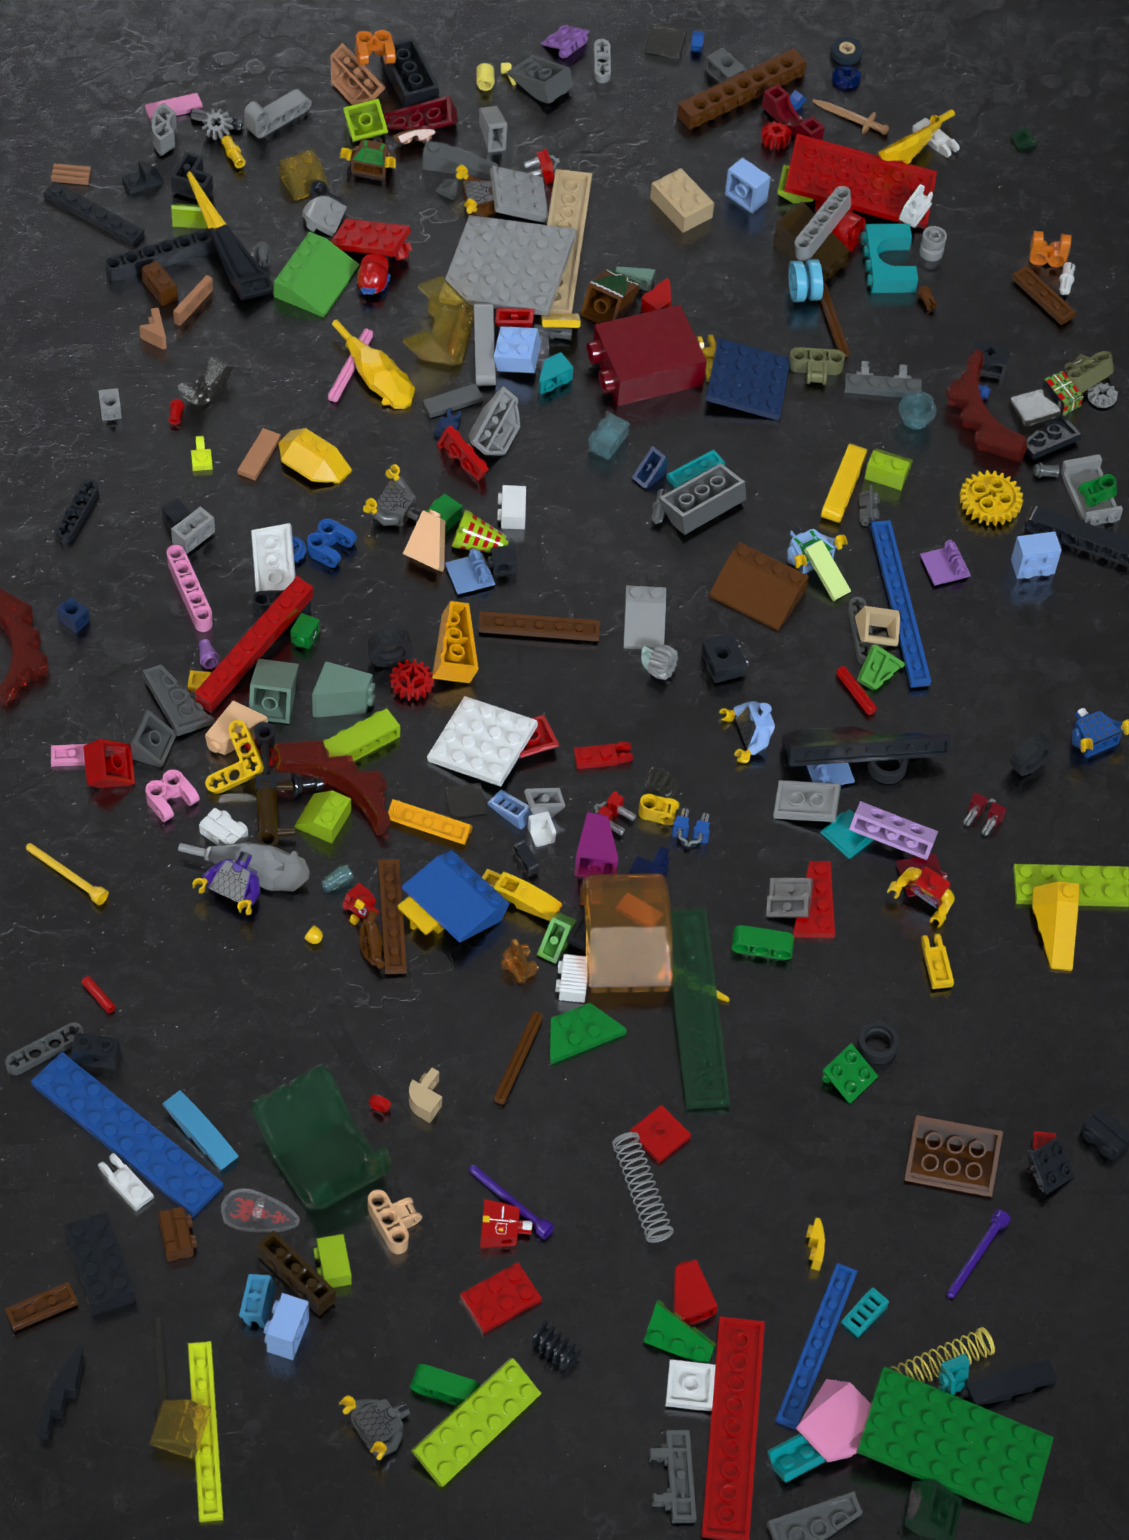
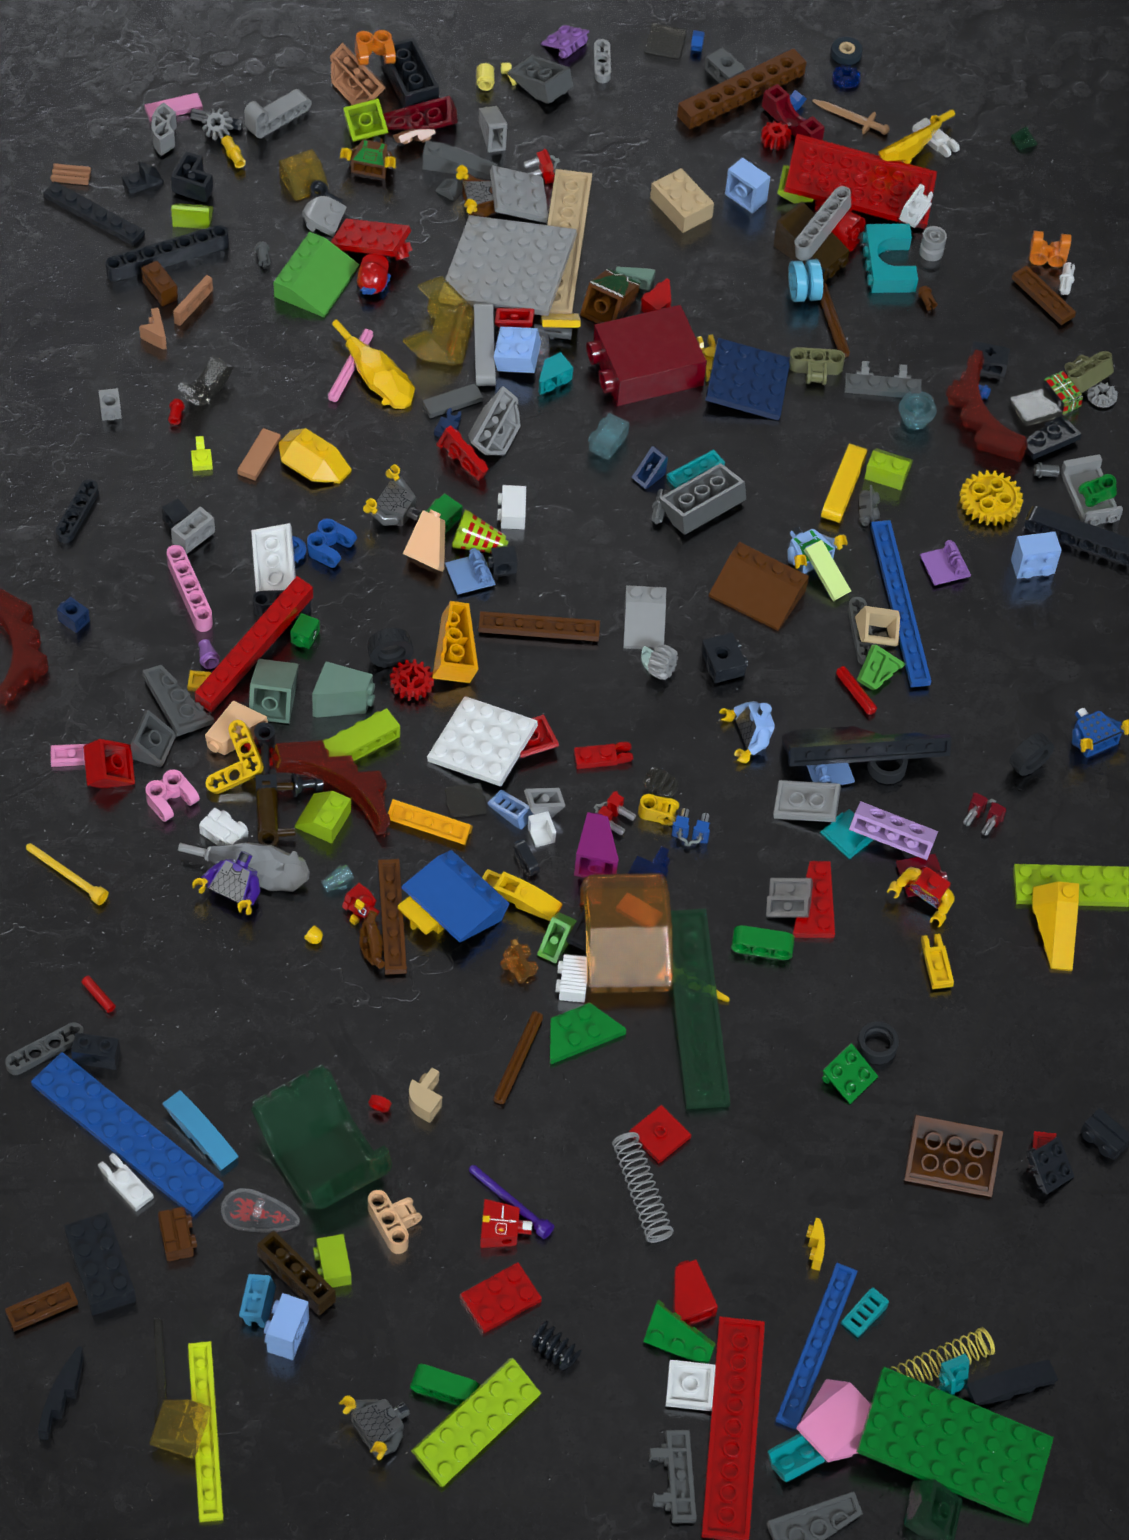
(241, 268): black plate -> none
(998, 1221): dark purple piece -> none

